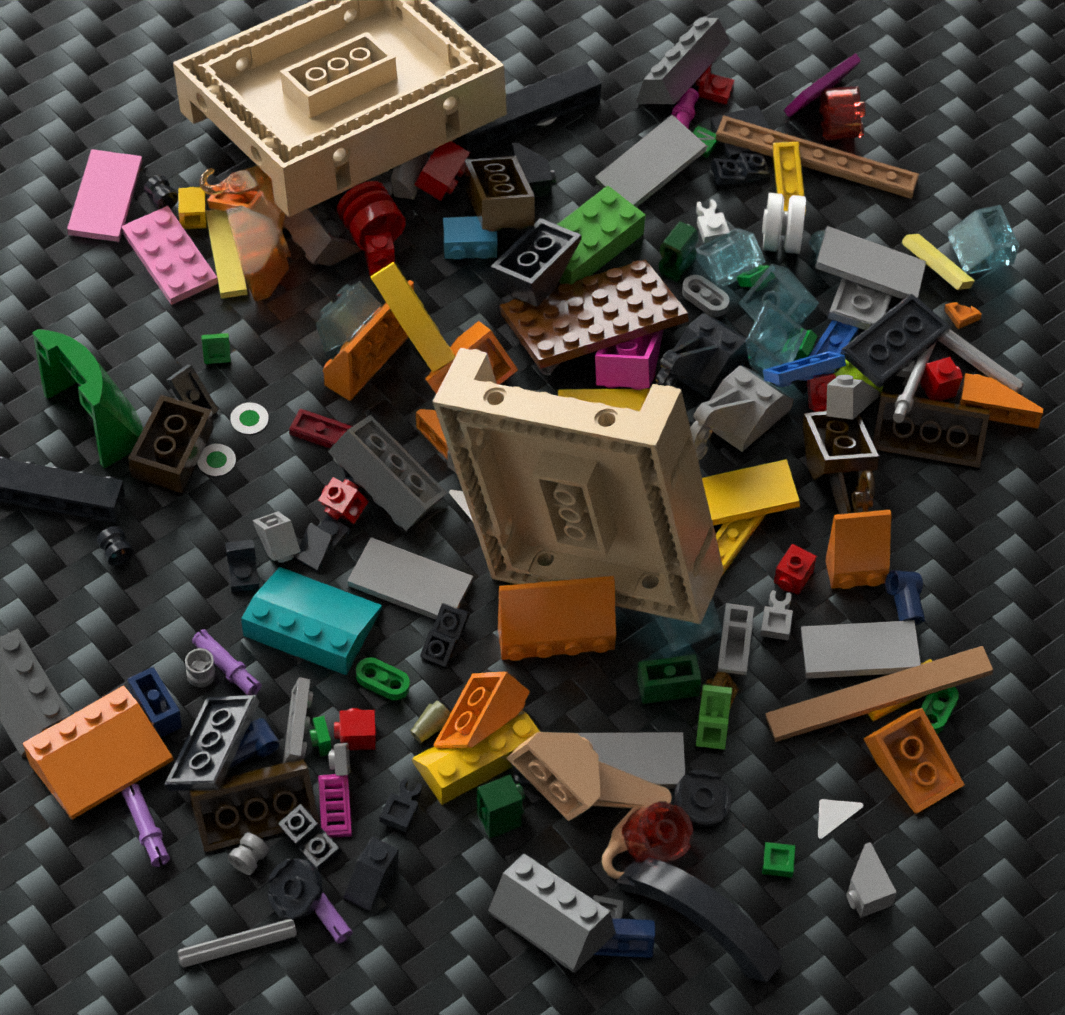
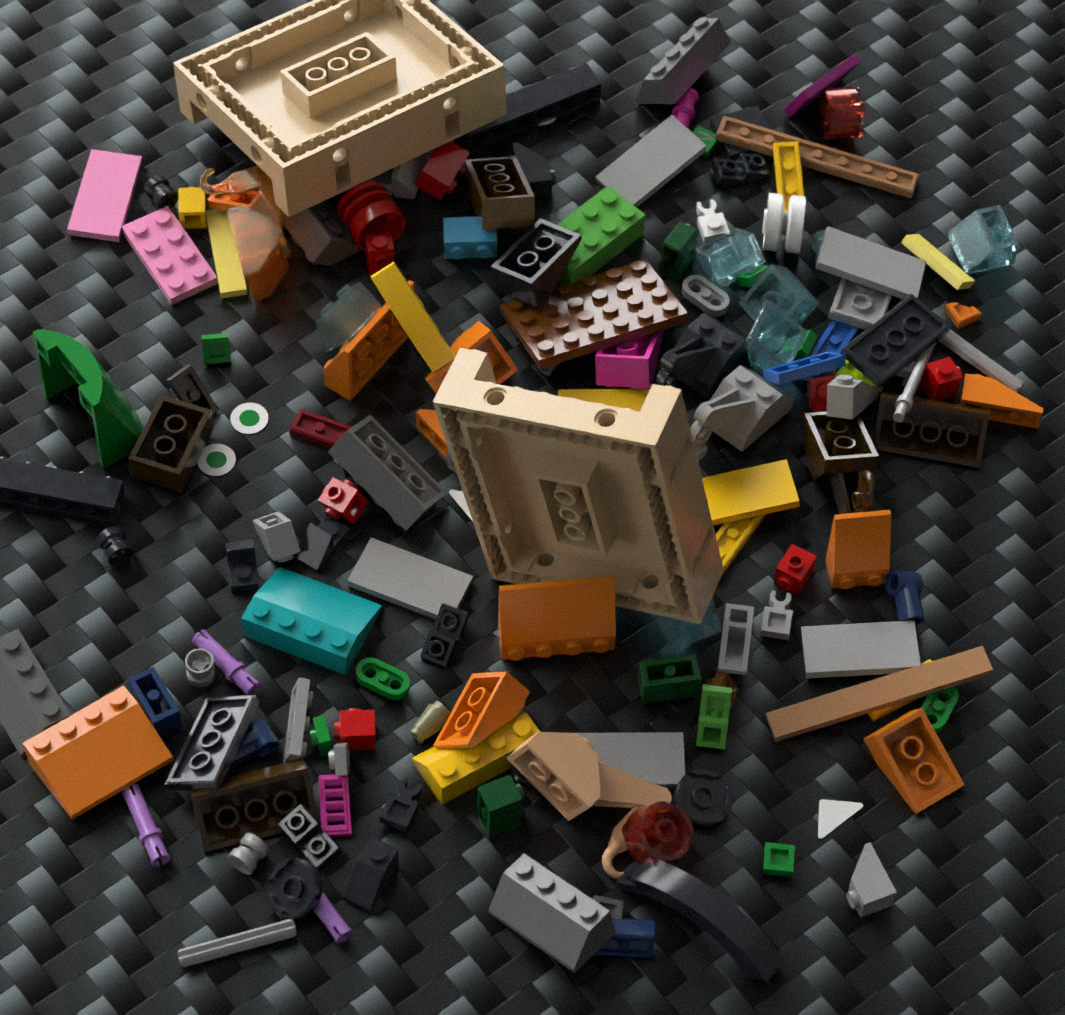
(714, 87): red bracket -> none

